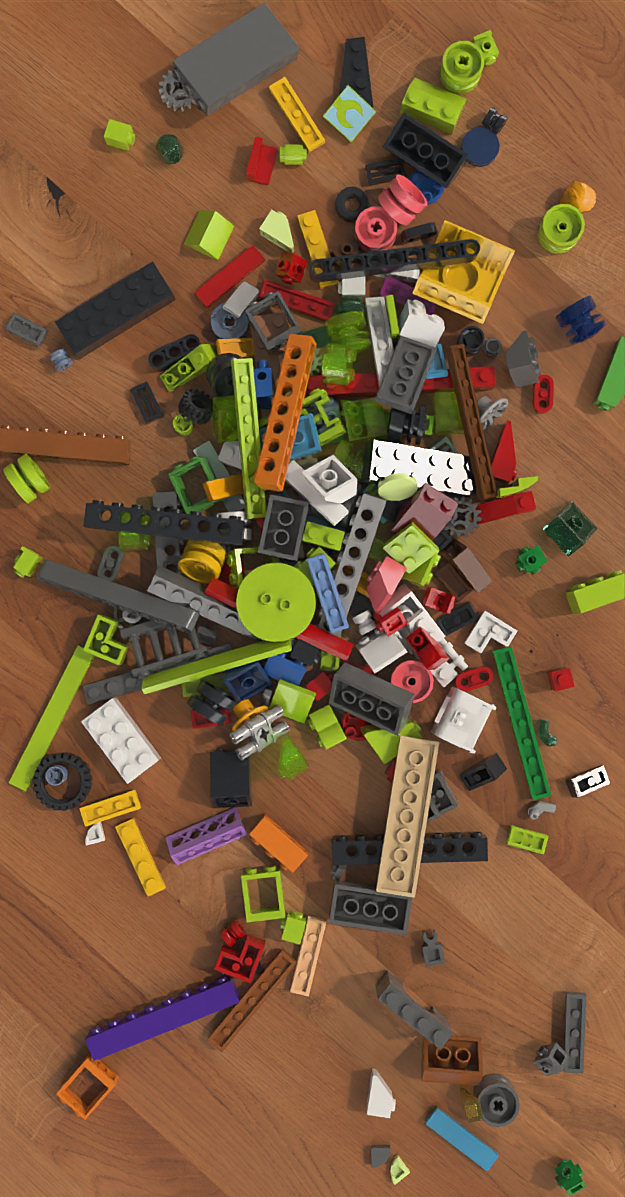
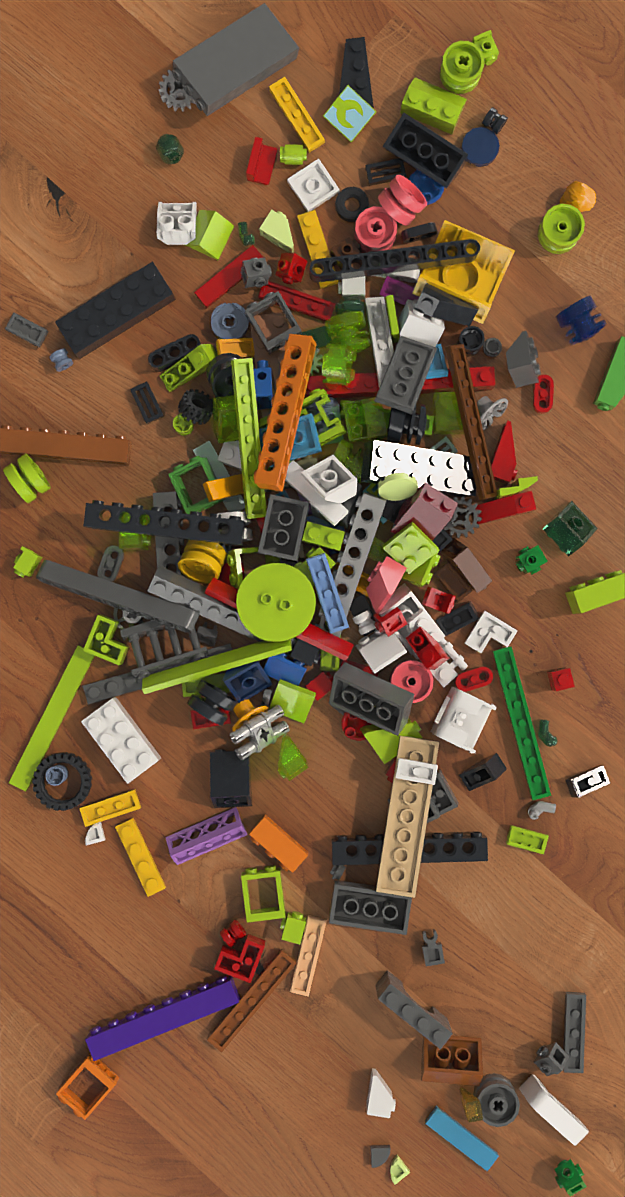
(119, 135): lime brick -> none
(176, 223): none -> white slope
(240, 299): light grey slope -> none
(243, 234): none -> clear green arm
(255, 272): none -> dark grey brick
(313, 185): none -> white plate
(327, 727): lime brick -> none
(416, 771): none -> white plate
(445, 306): none -> black slope
(553, 1110): none -> white beam

